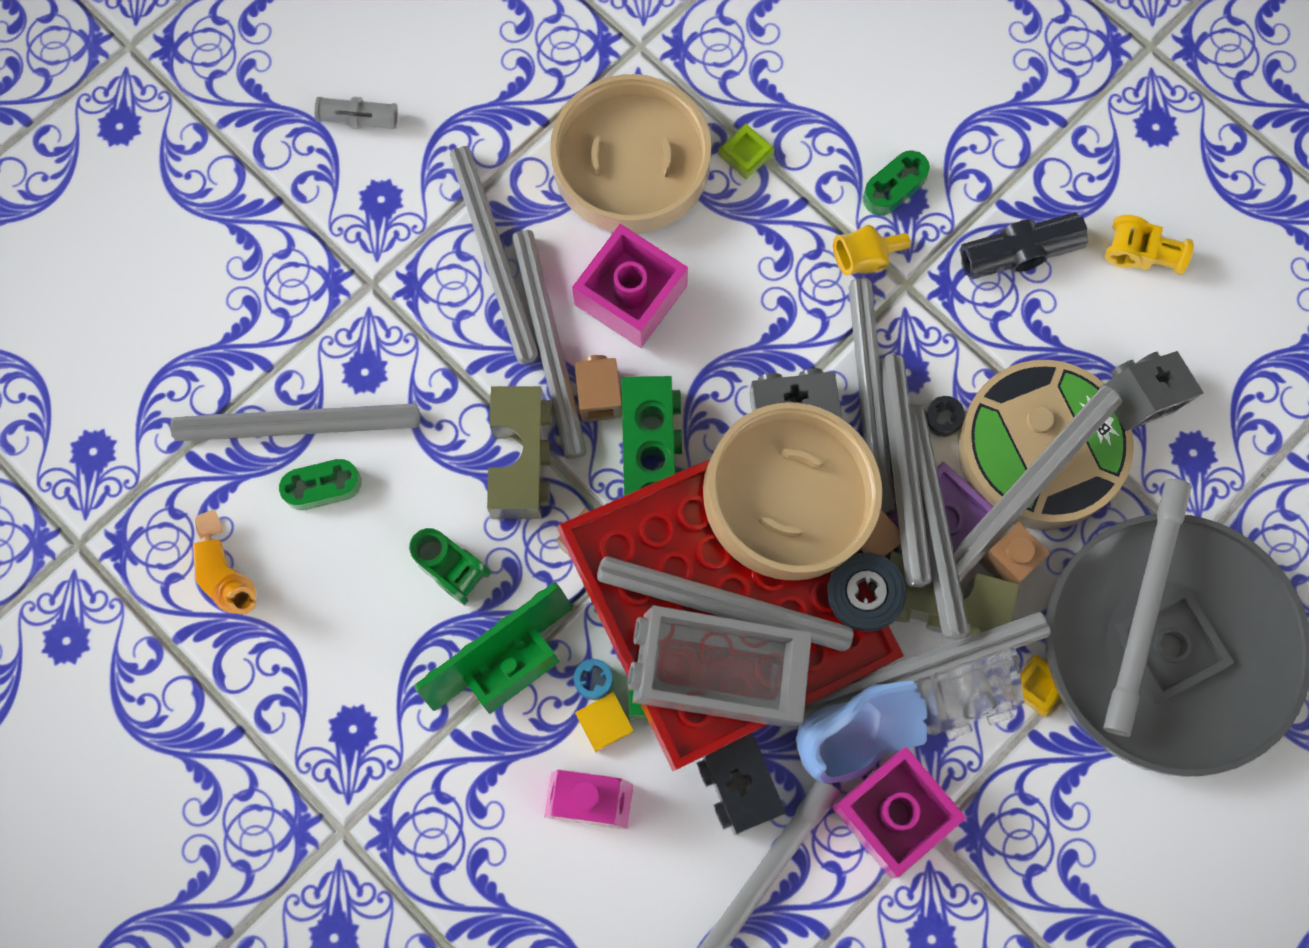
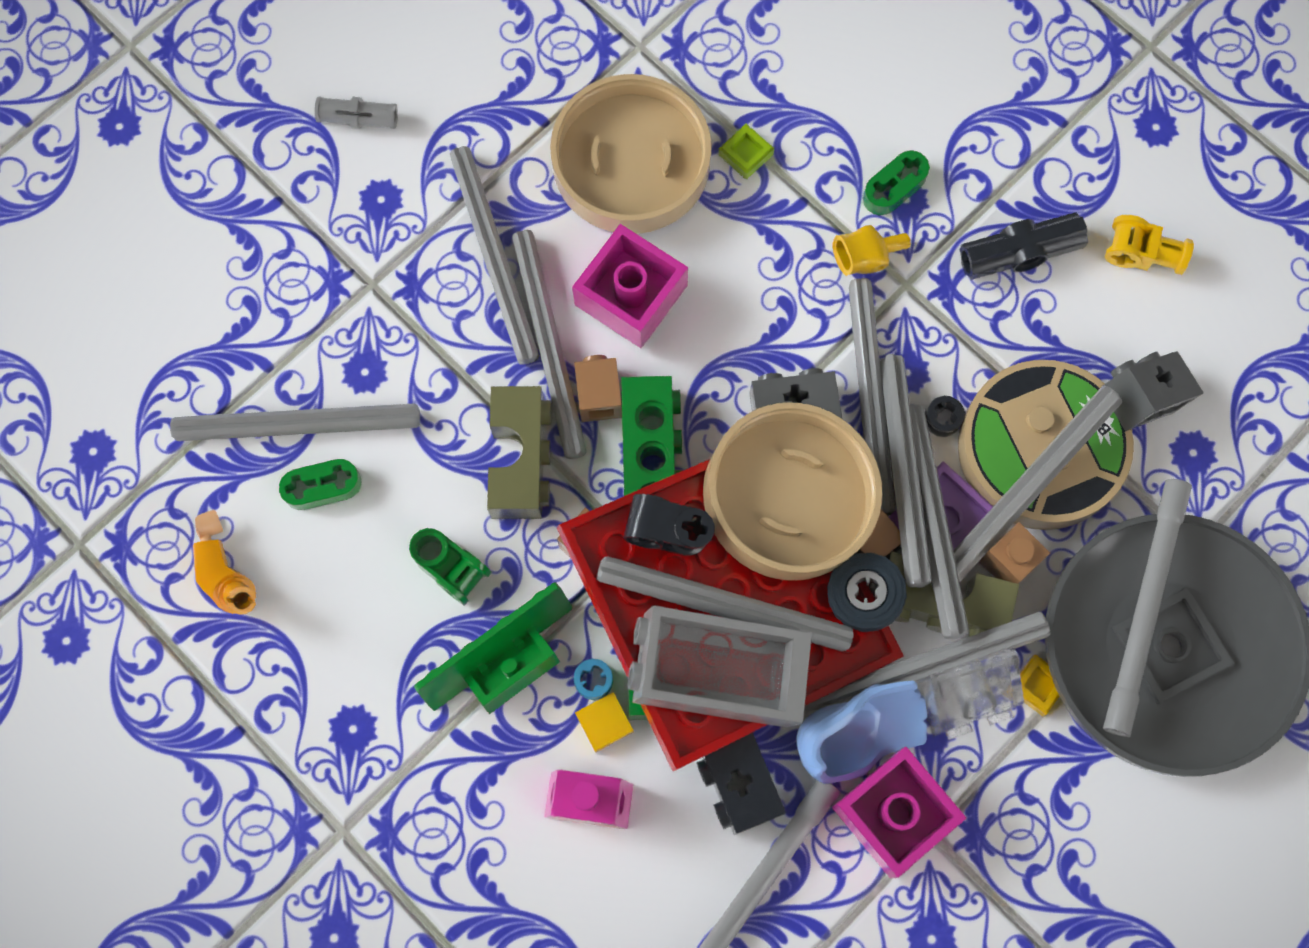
(661, 525): none -> black piece

